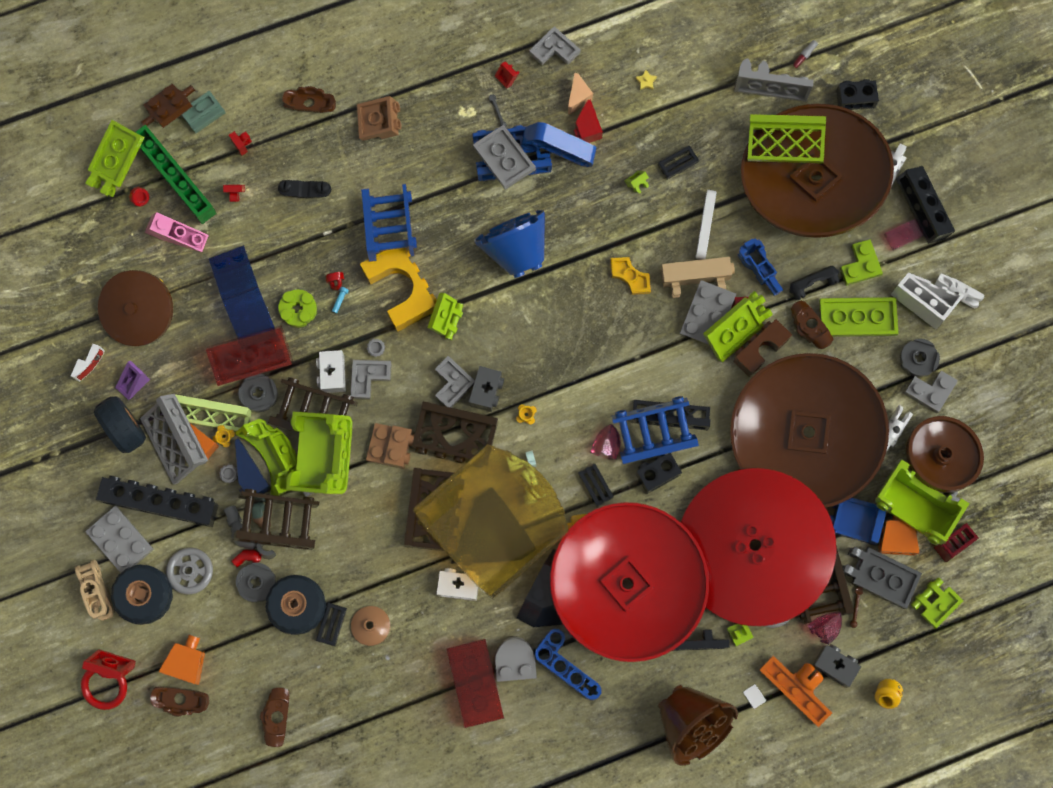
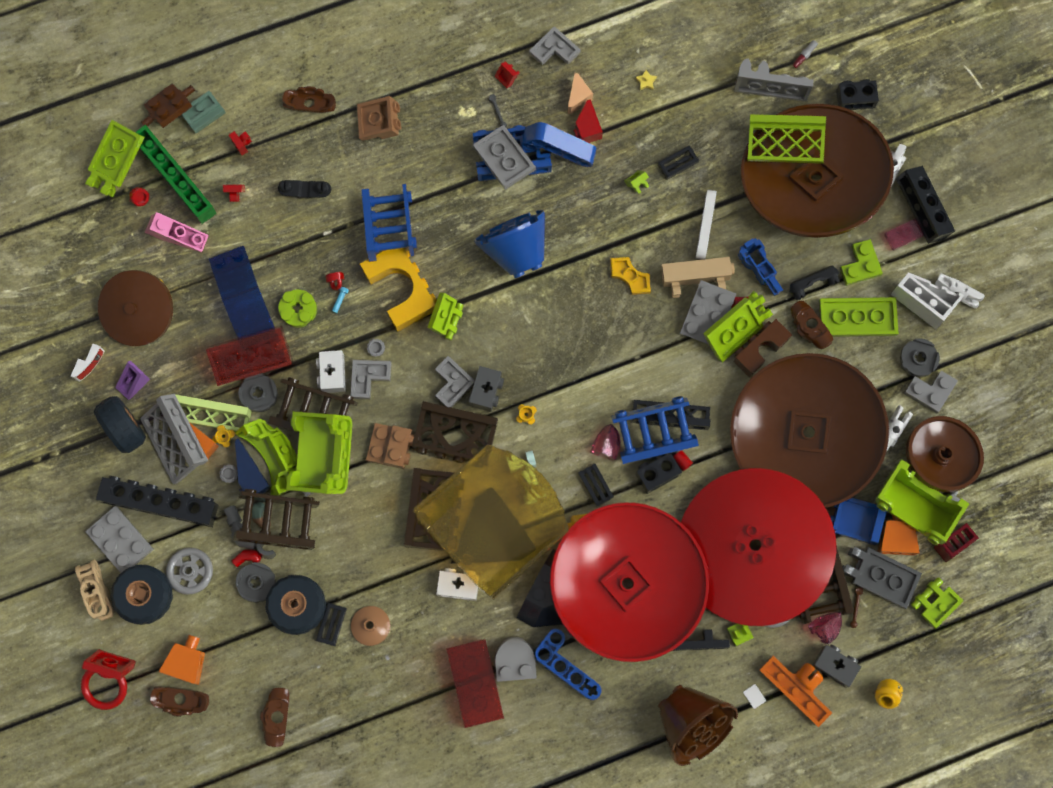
(682, 460): none -> red hinge

